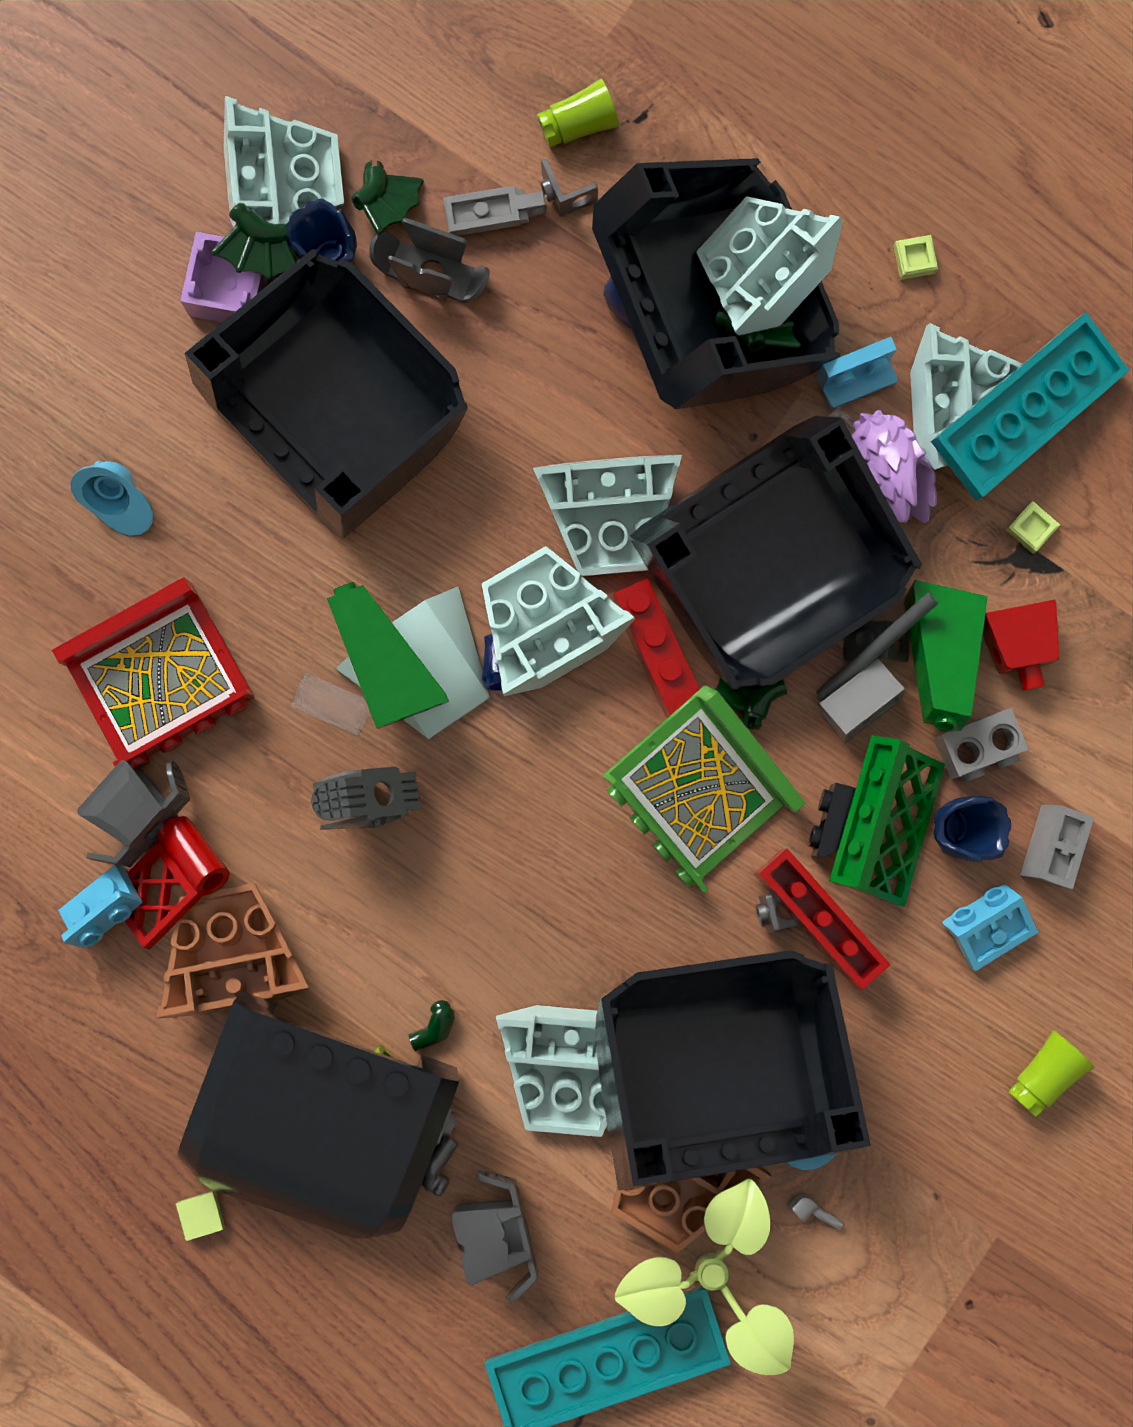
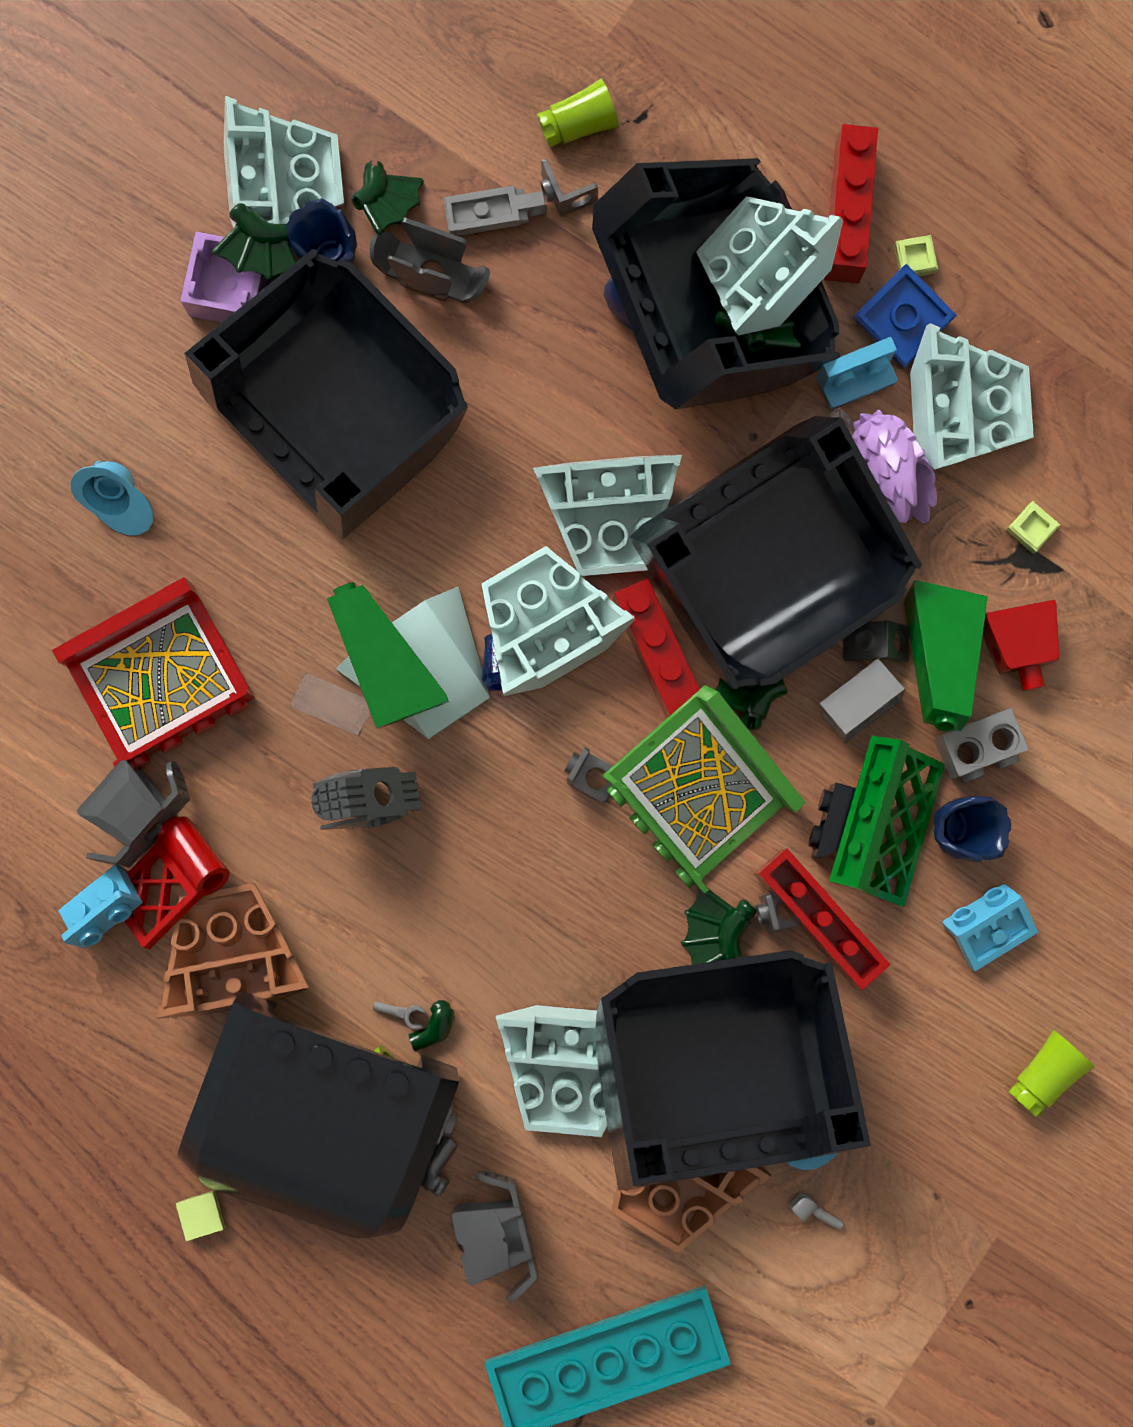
(399, 1012): none -> light grey hand
(578, 768): none -> flat silver bracket
(655, 1294): yellowish green plant -> none
(716, 928): none -> dark green arm
(852, 199): none -> red brick
(879, 645): dark grey bar -> none
(902, 312): none -> blue plate
(1030, 406): teal plate -> none
(1057, 846): light grey hinge -> none

